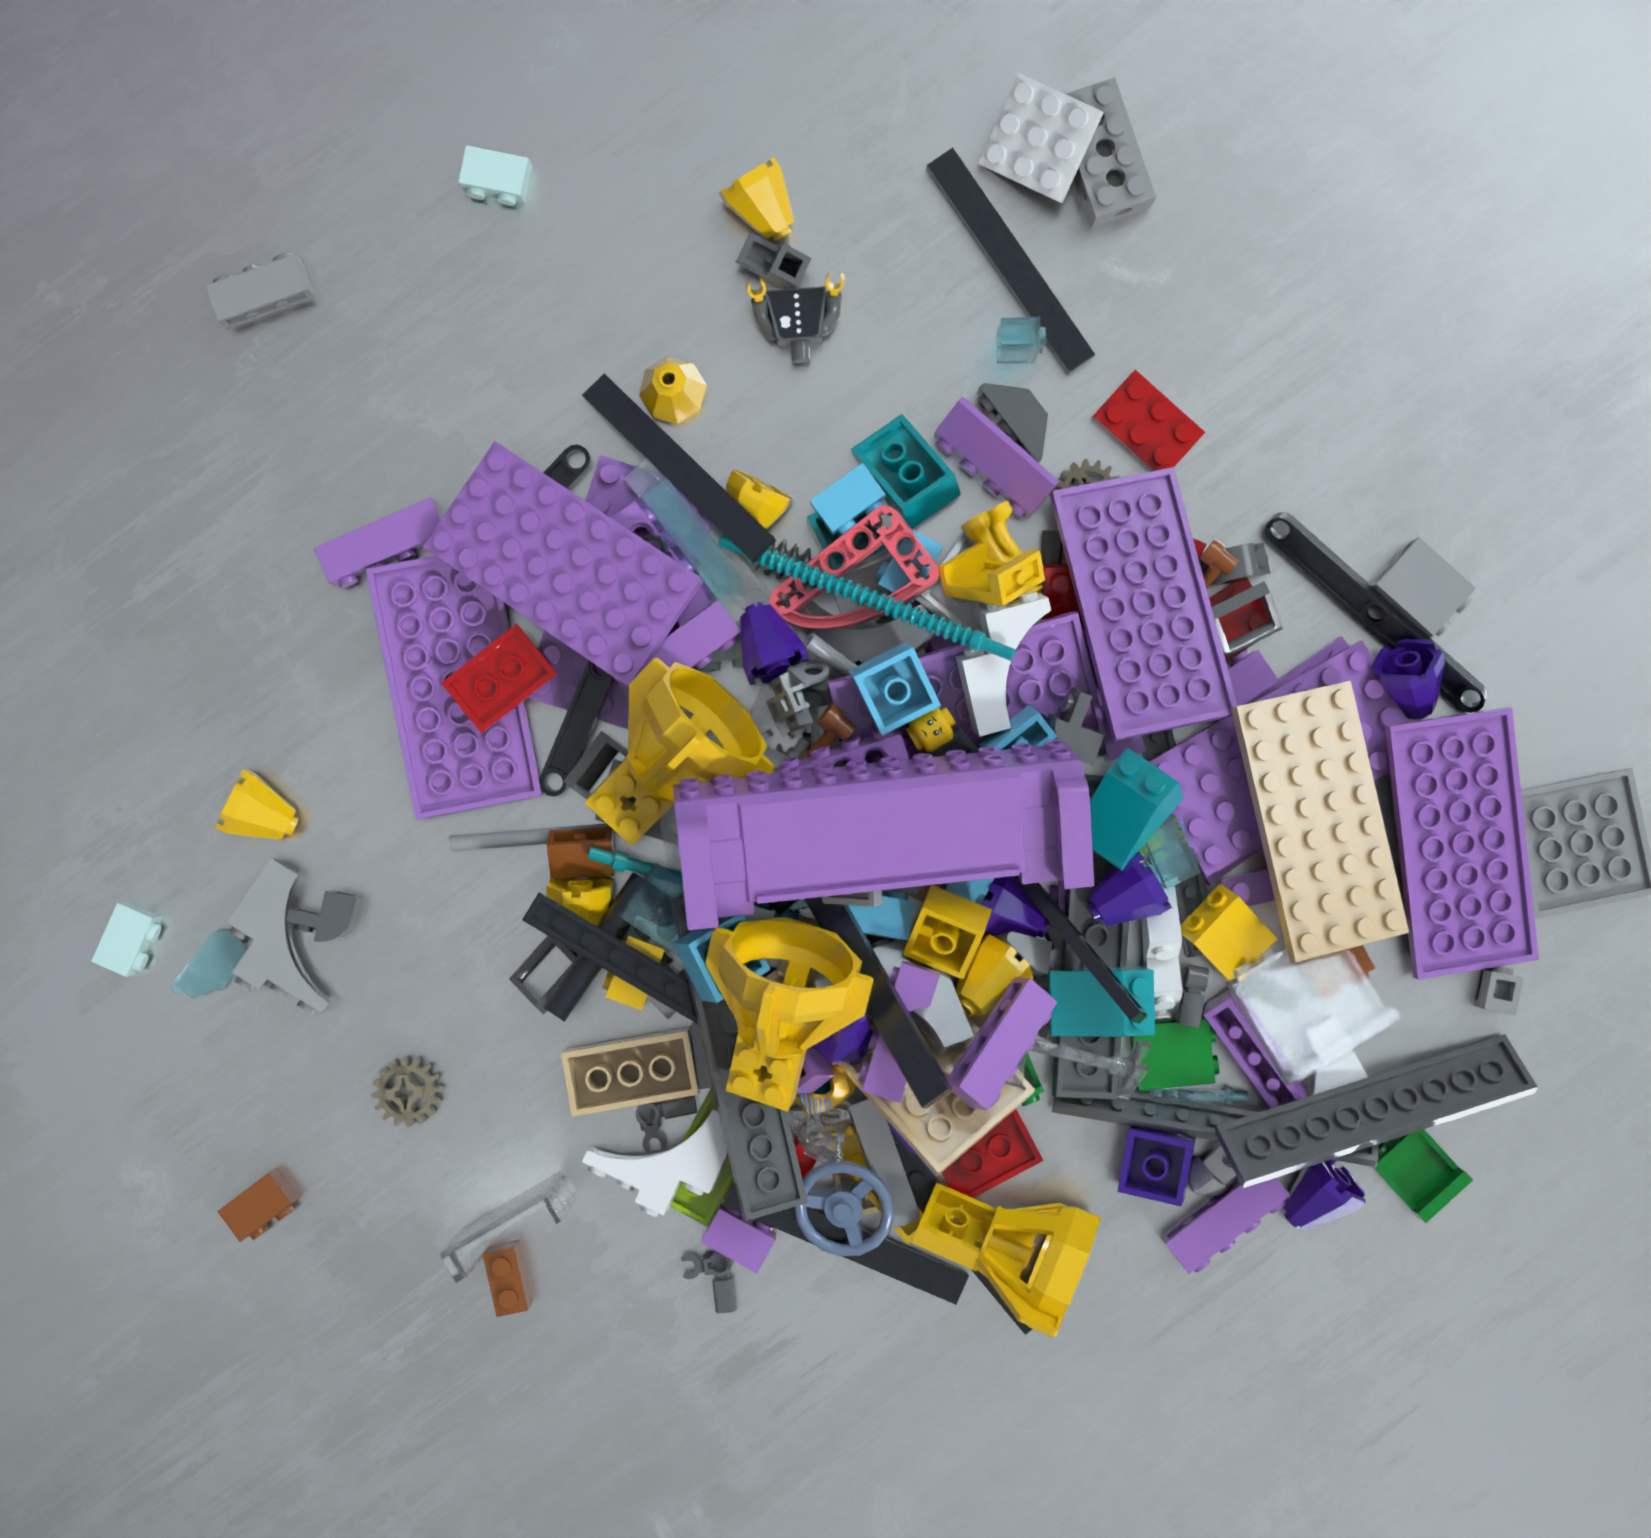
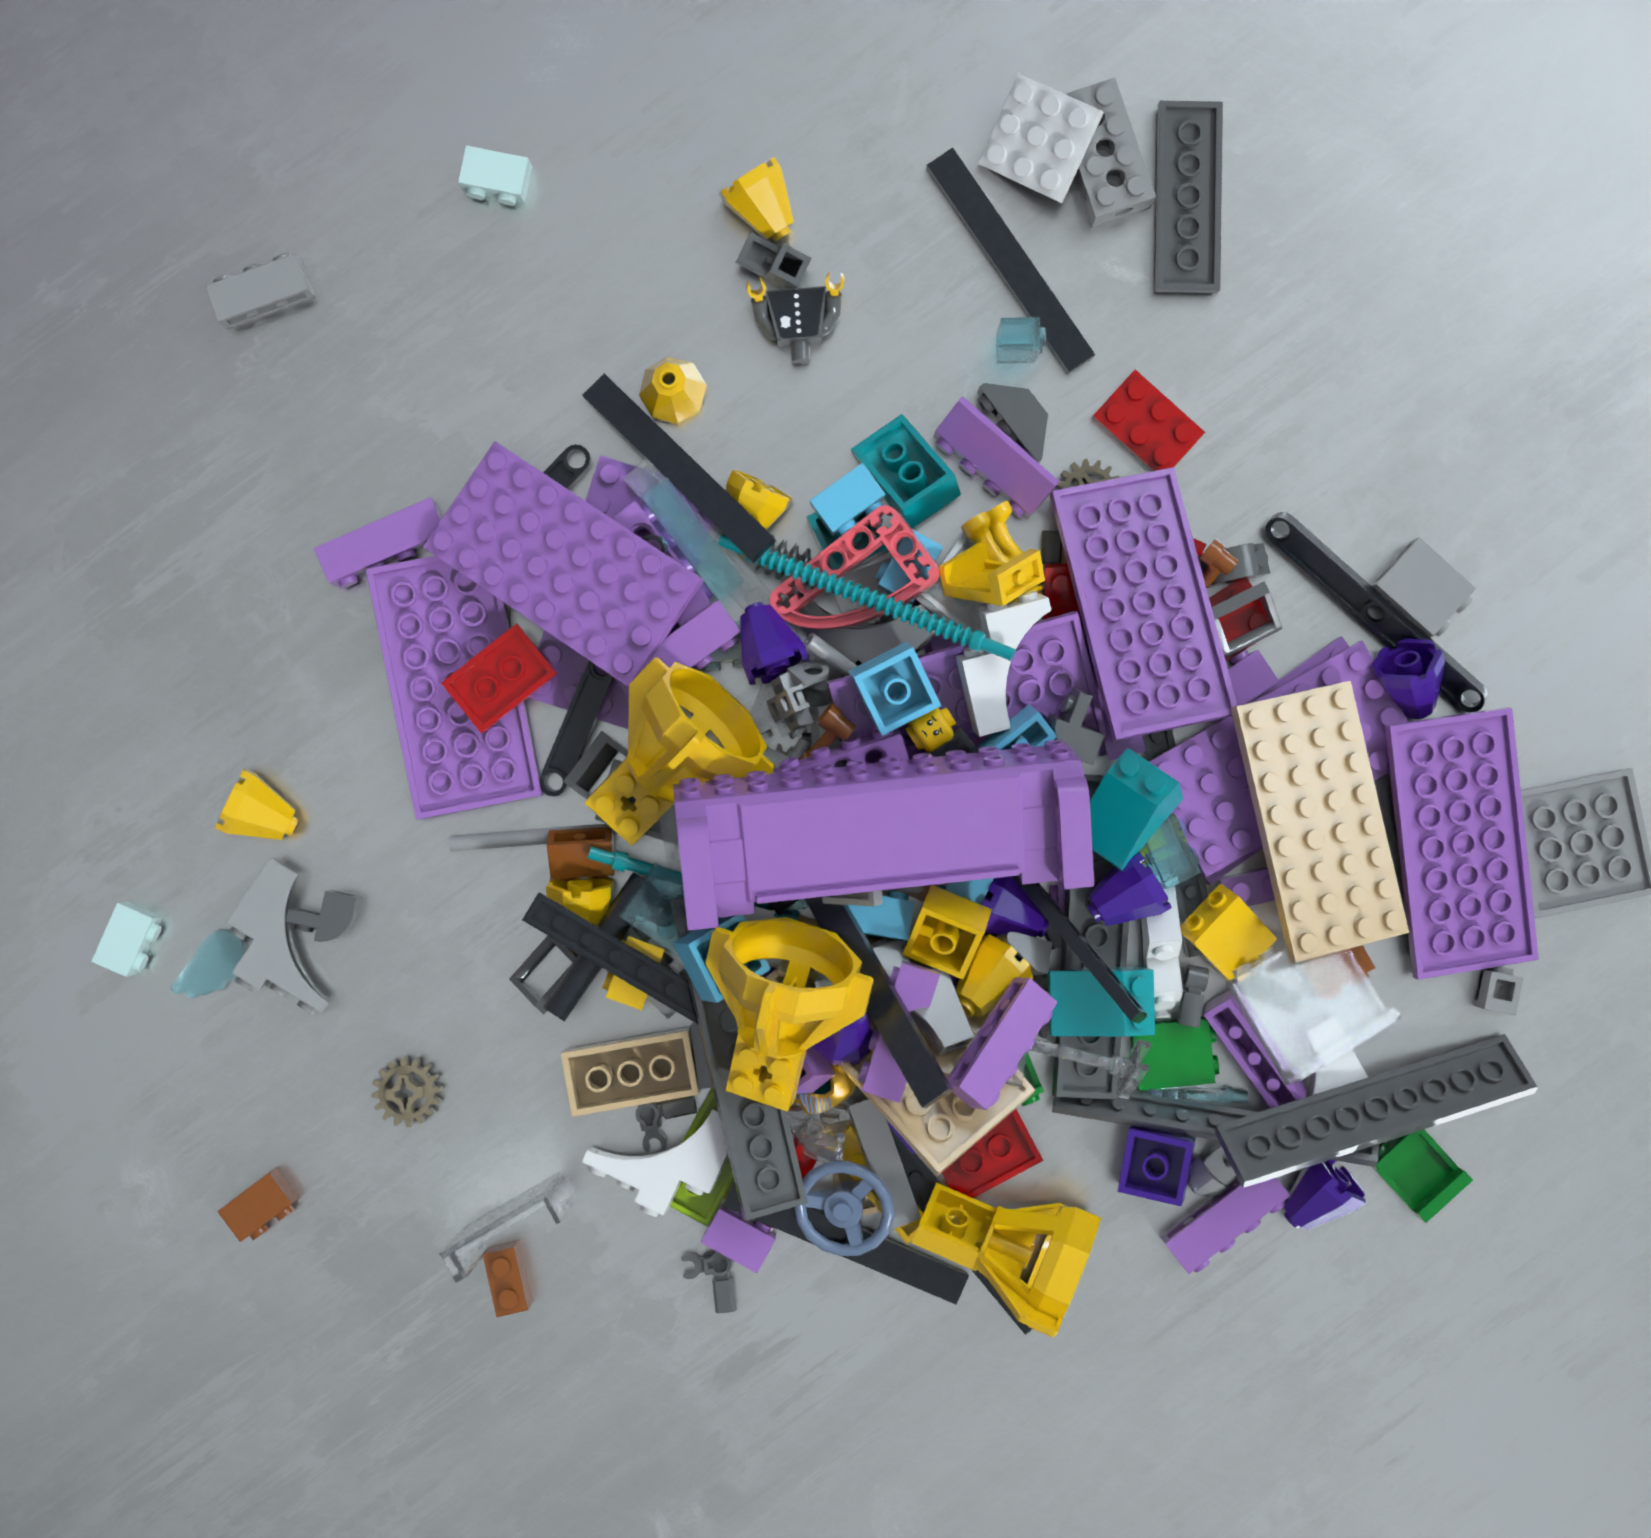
(1189, 196): none -> dark grey plate

